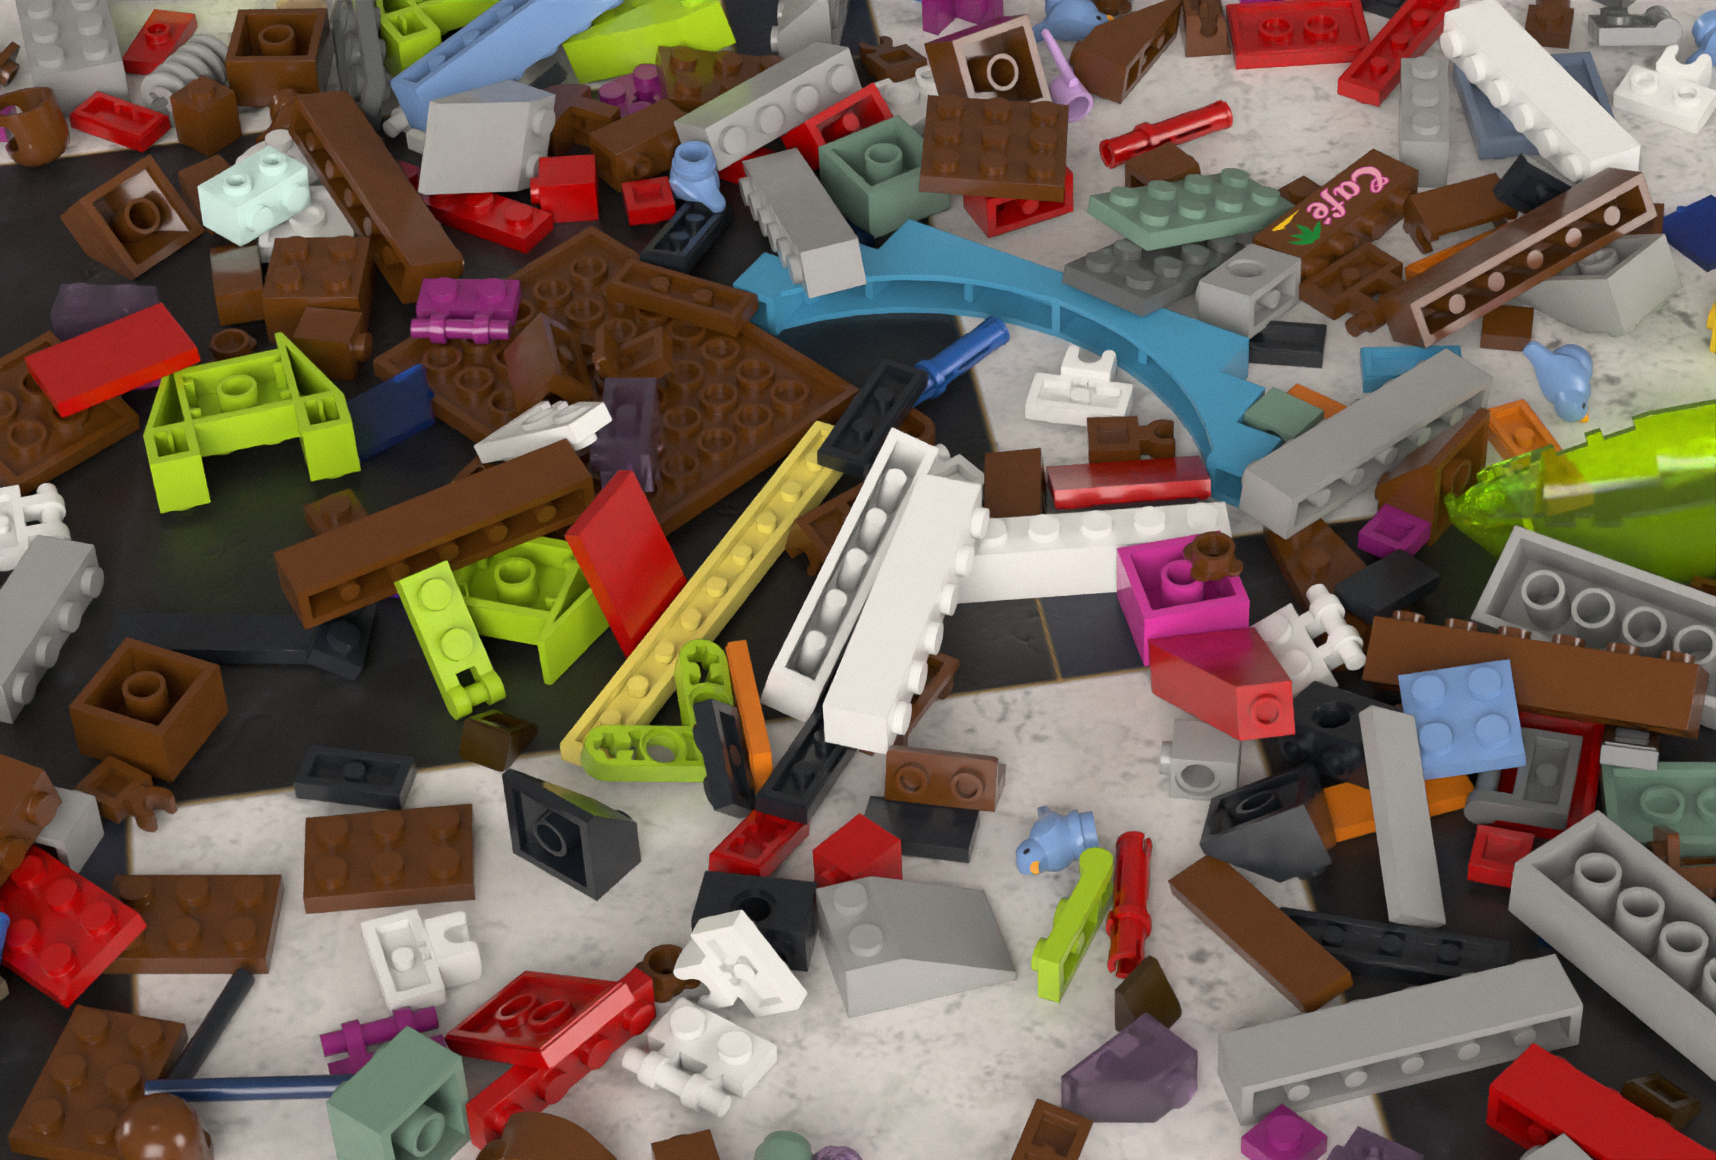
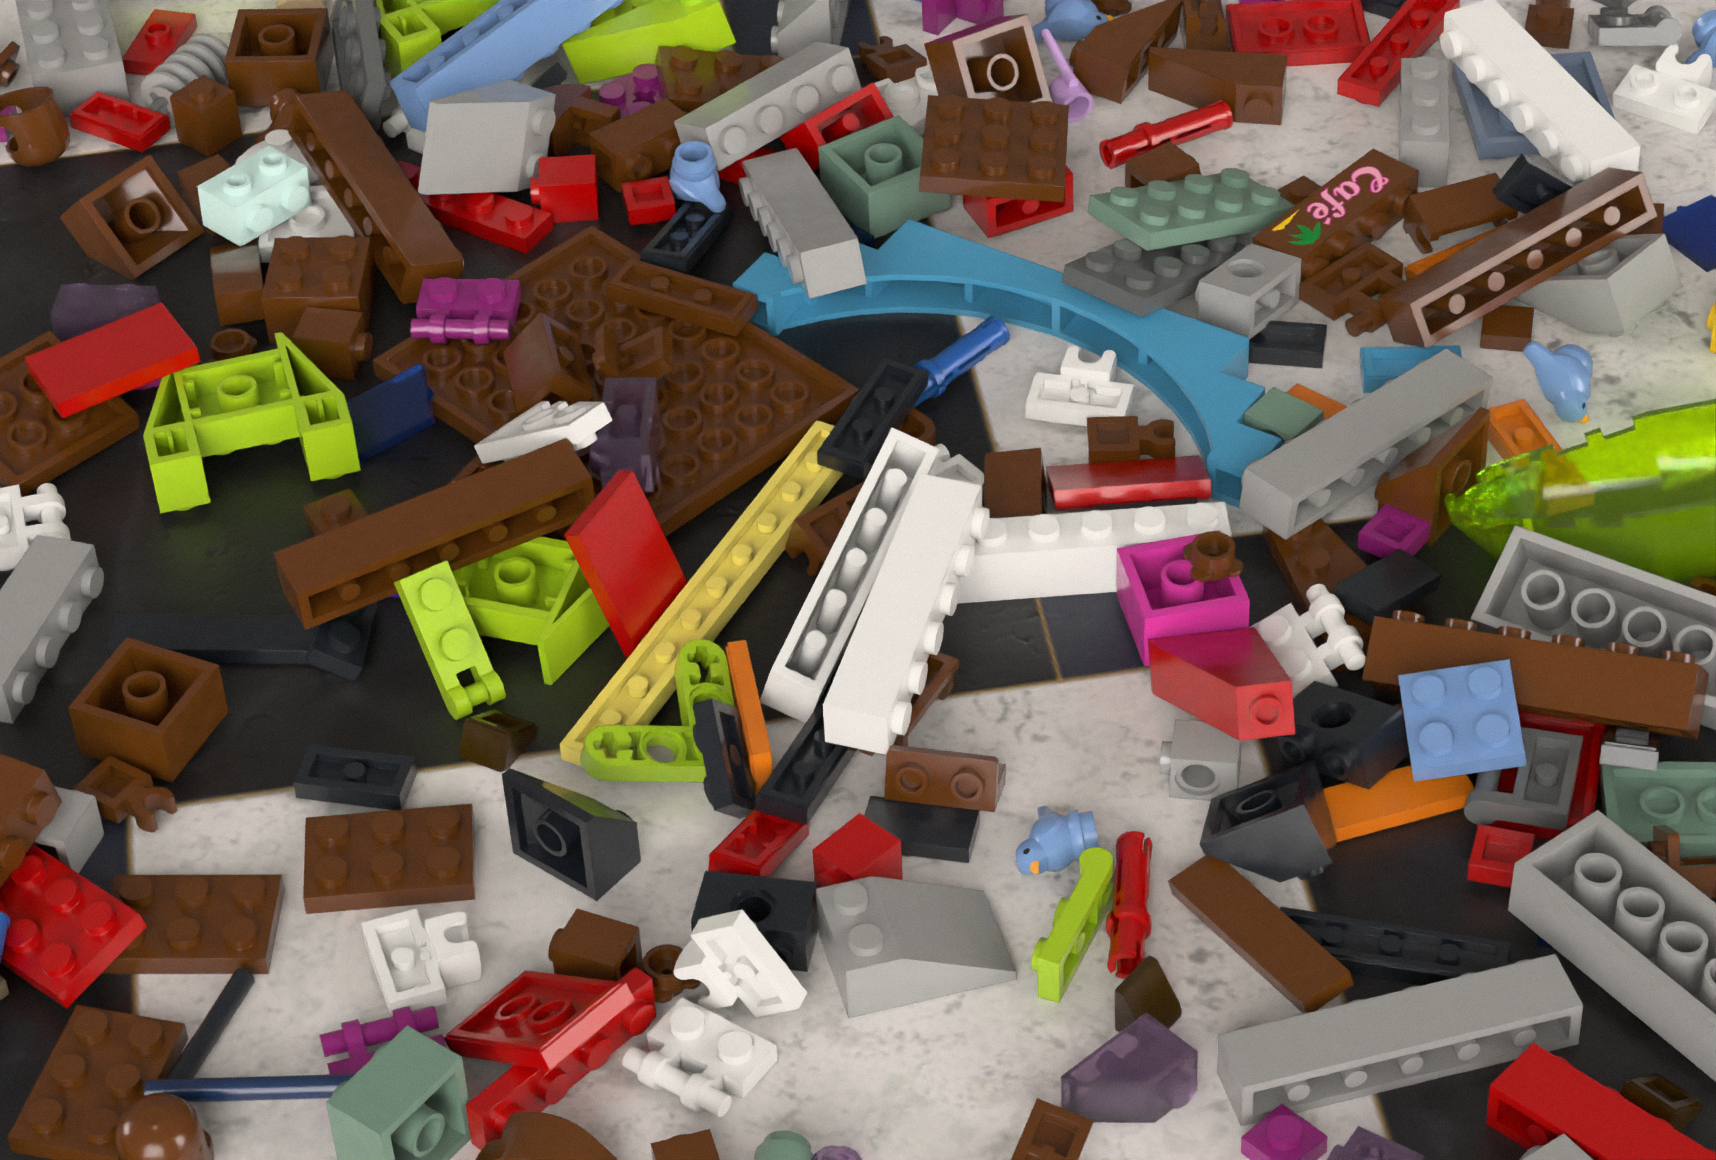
(595, 947): none -> reddish brown brick
(1246, 81): none -> reddish brown slope
(1402, 818): light grey tile -> none

